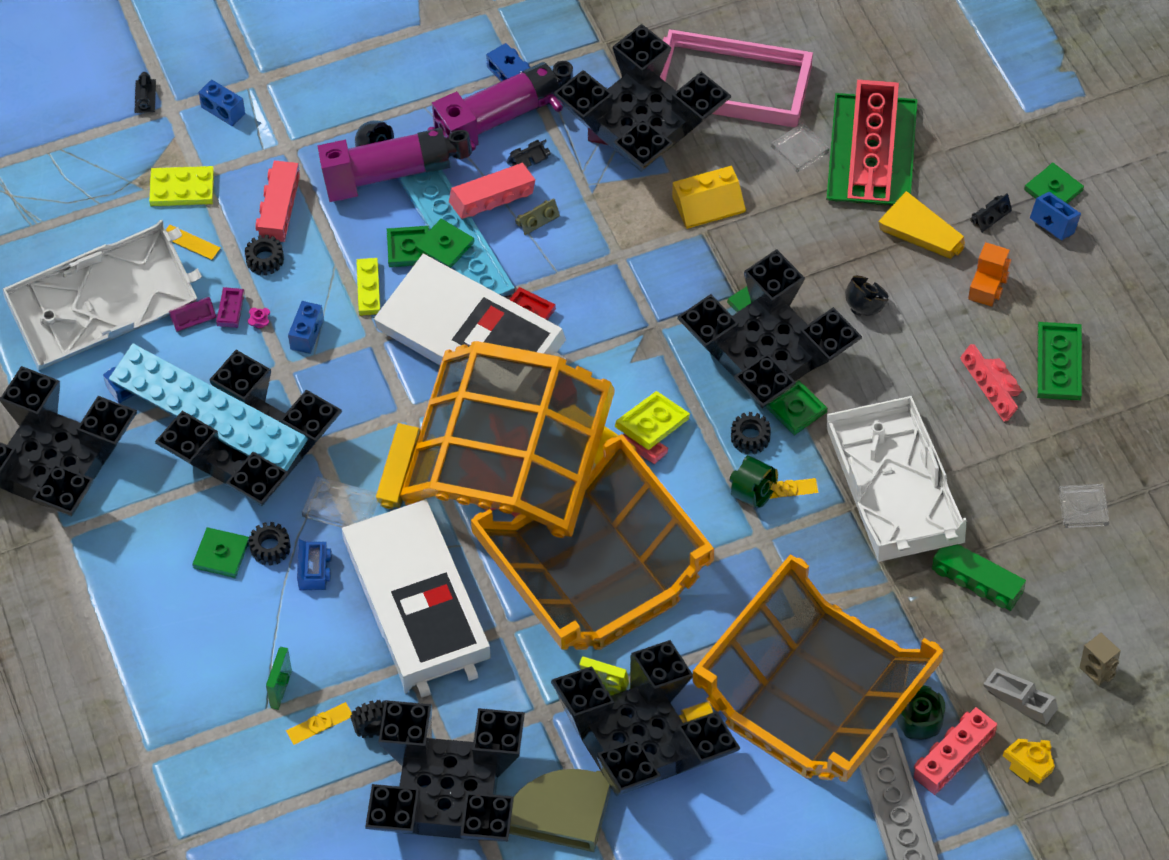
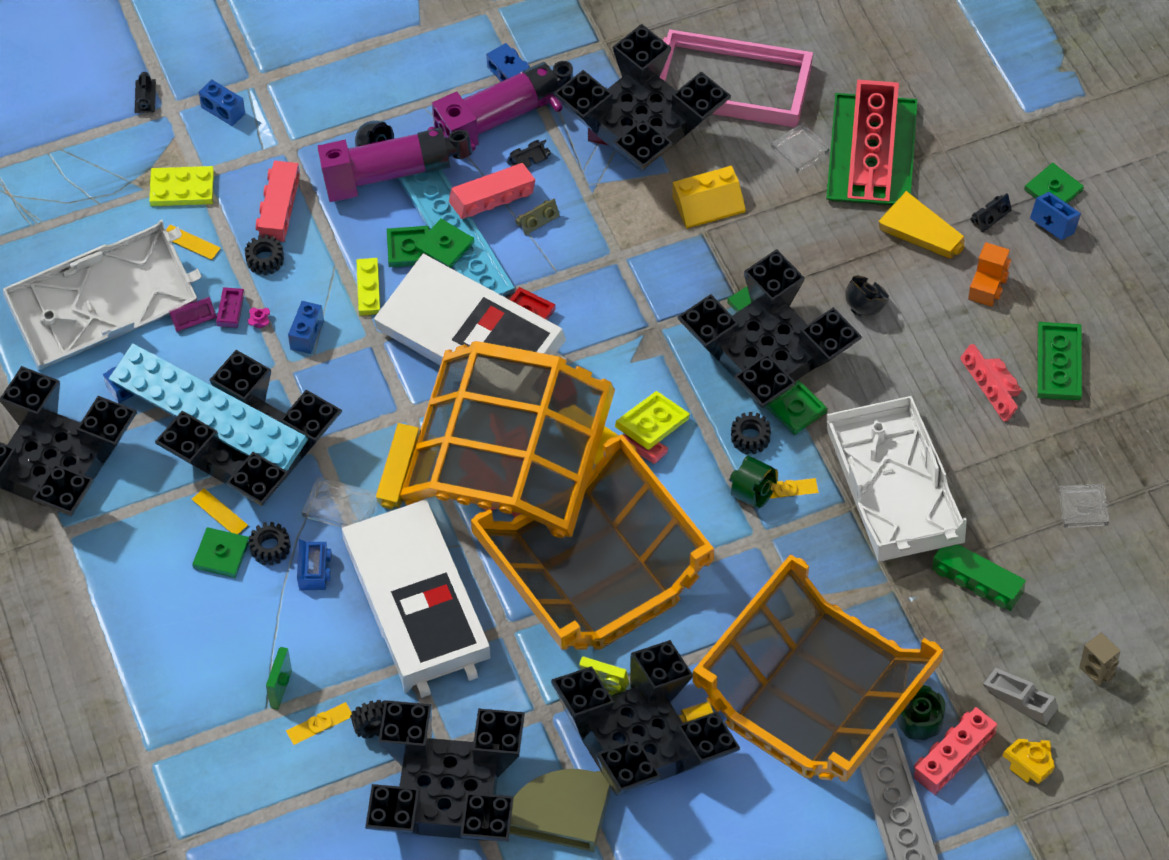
(219, 511): none -> yellow piece

